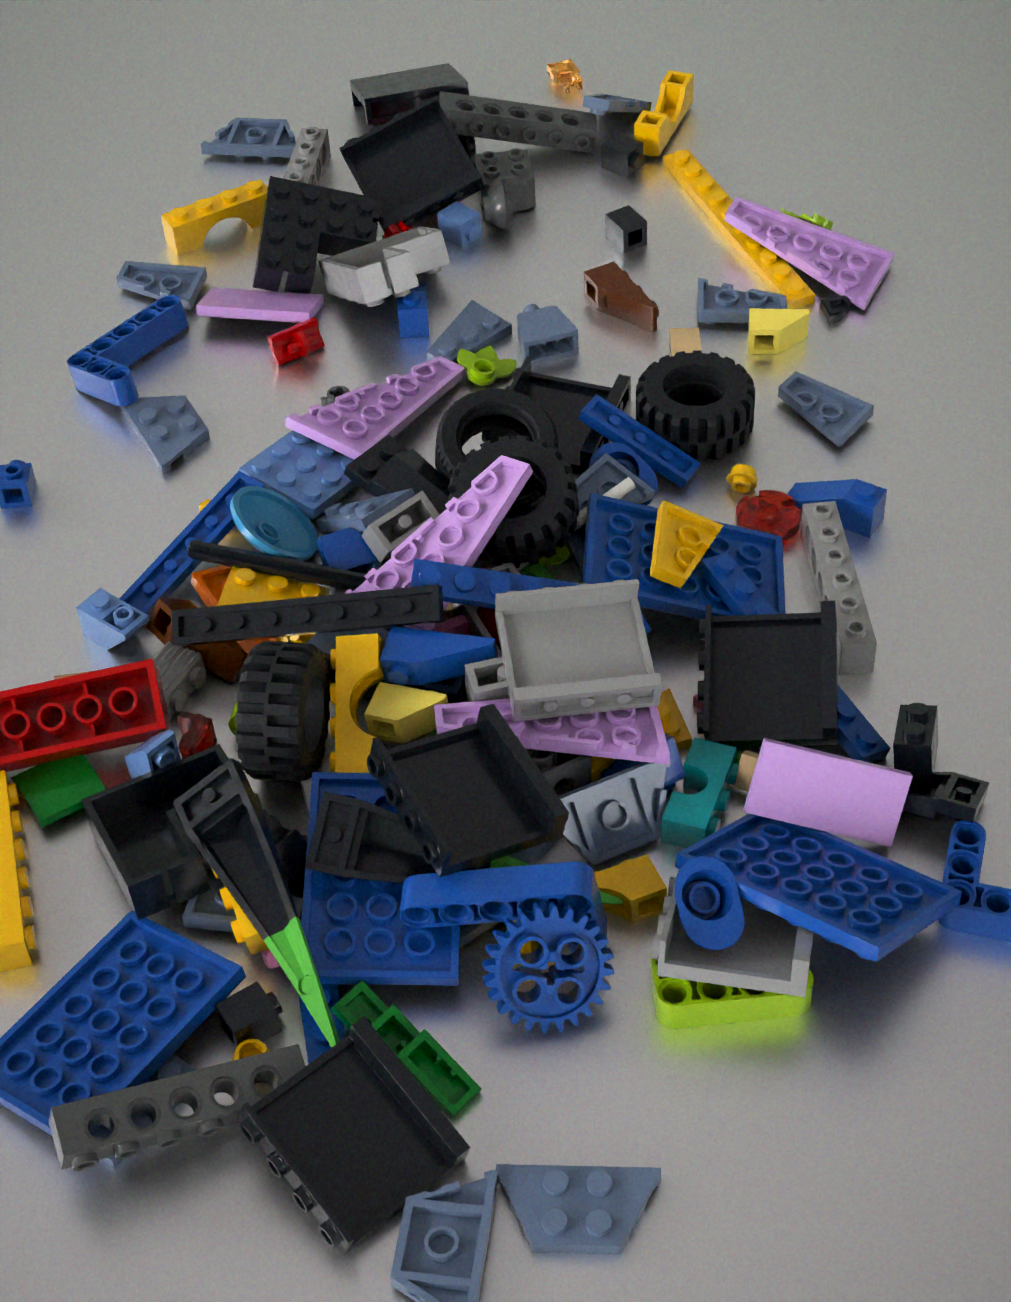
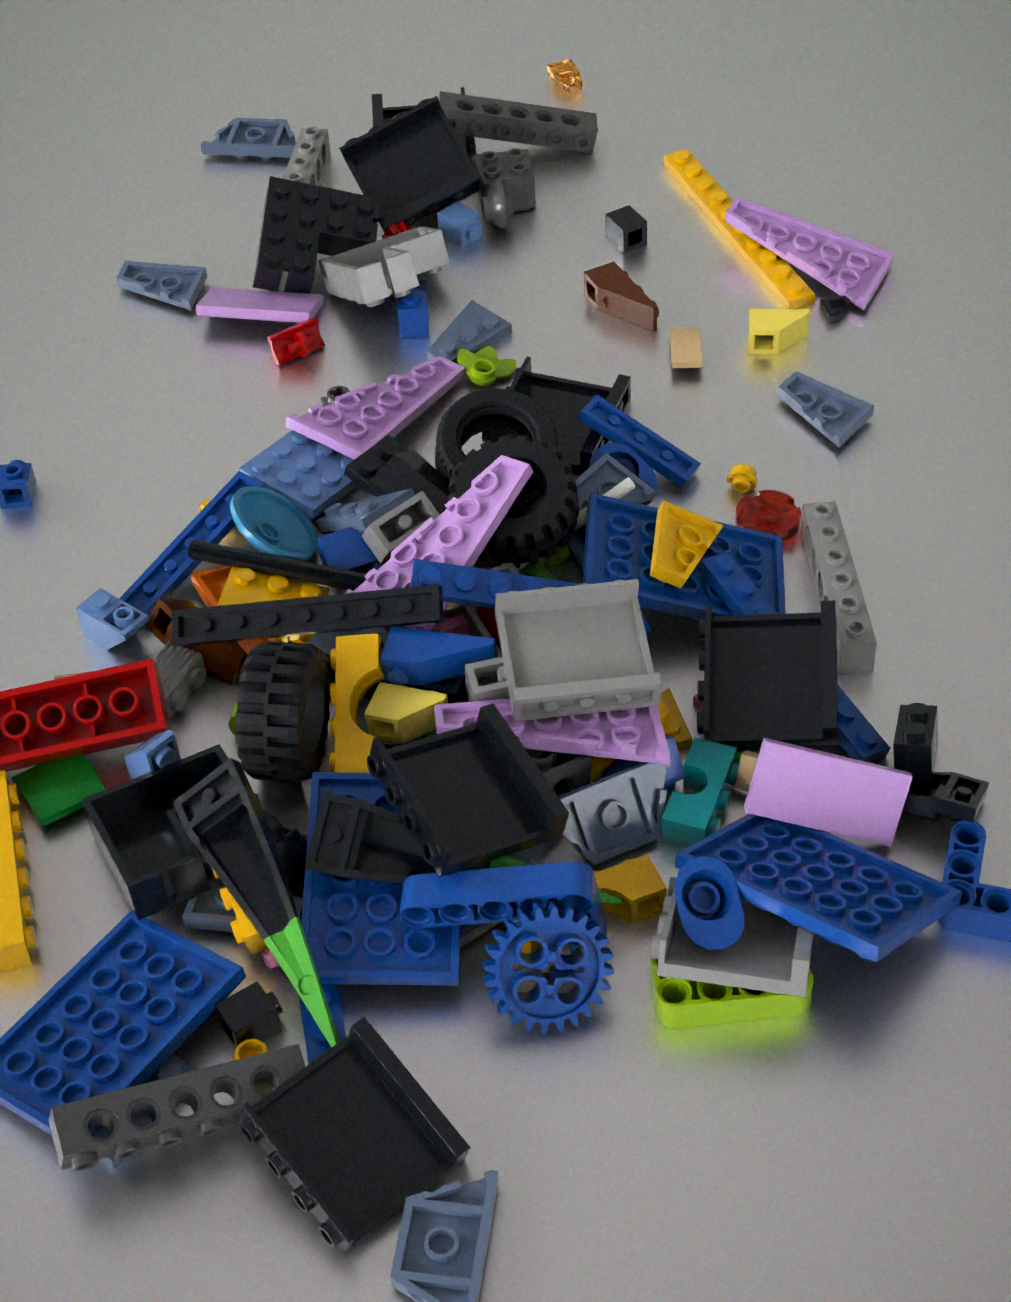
(103, 365): blue beam -> none
(166, 427): sand blue wing -> none
(188, 225): yellow arch -> none
(196, 732): clear red bracket -> none
(403, 90): black panel -> none
(419, 1052): green slope -> none
(546, 334): sand blue torso -> none
(577, 1205): sand blue wing -> none
(607, 104): sand blue wing -> none
(622, 155): black brick -> none
(672, 104): yellow arch -> none
(722, 400): black tyre -> none
(732, 306): sand blue wing -> none
(815, 219): lime plate -> none
(858, 502): blue slope -> none

